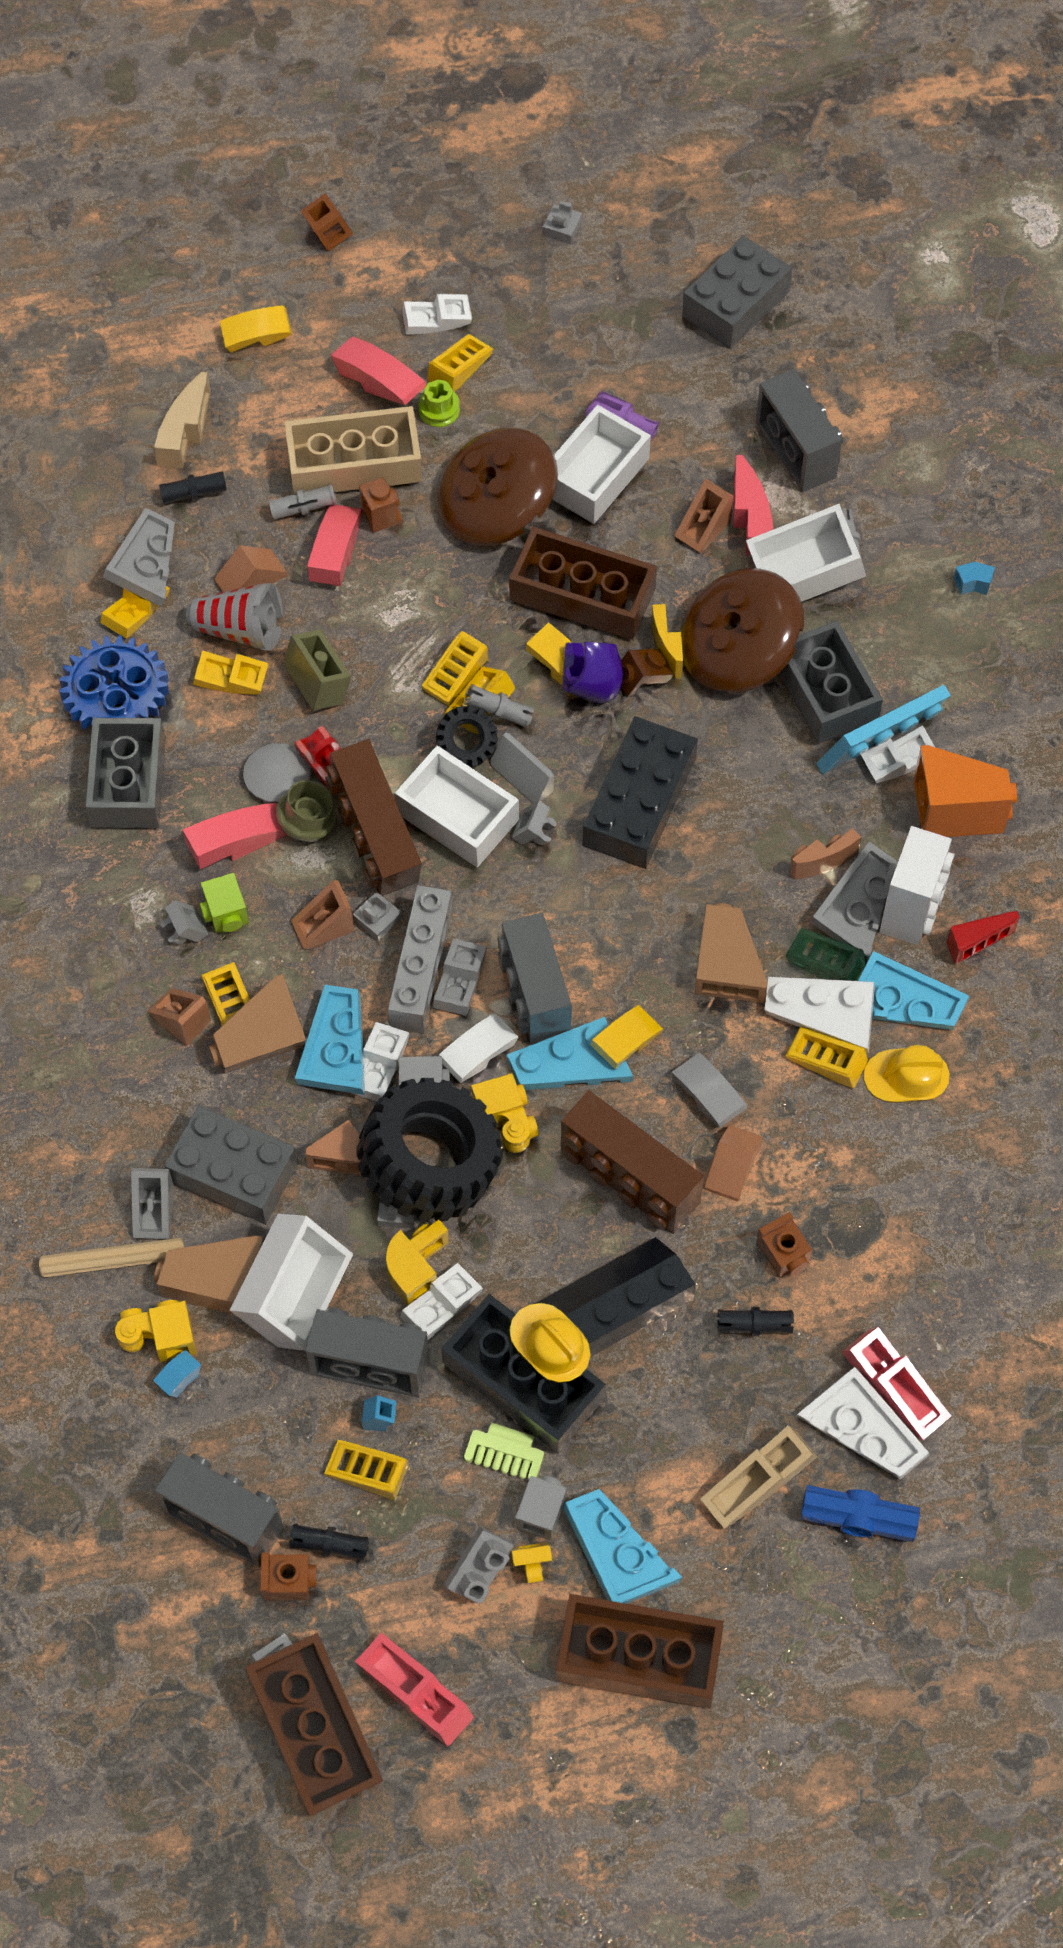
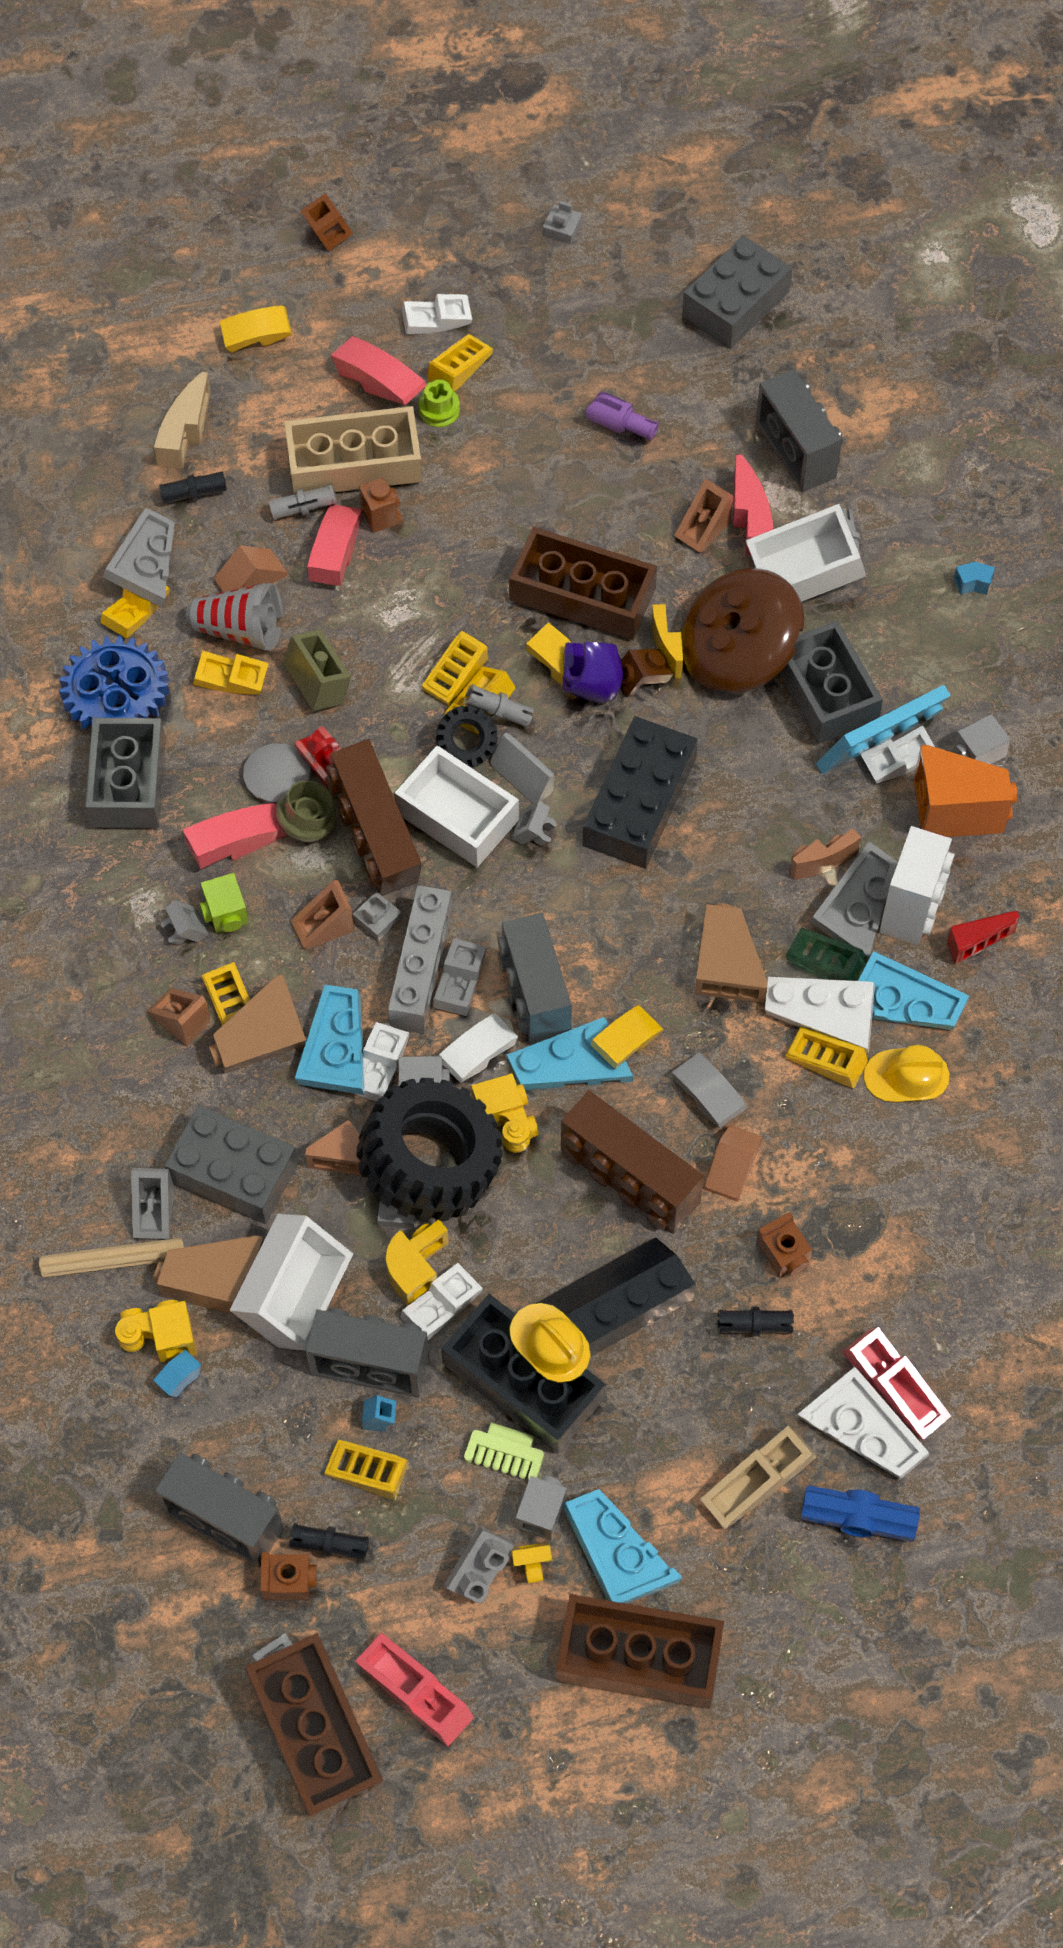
(497, 486): reddish brown brick -> none
(599, 463): white piece -> none
(983, 741): none -> light grey brick

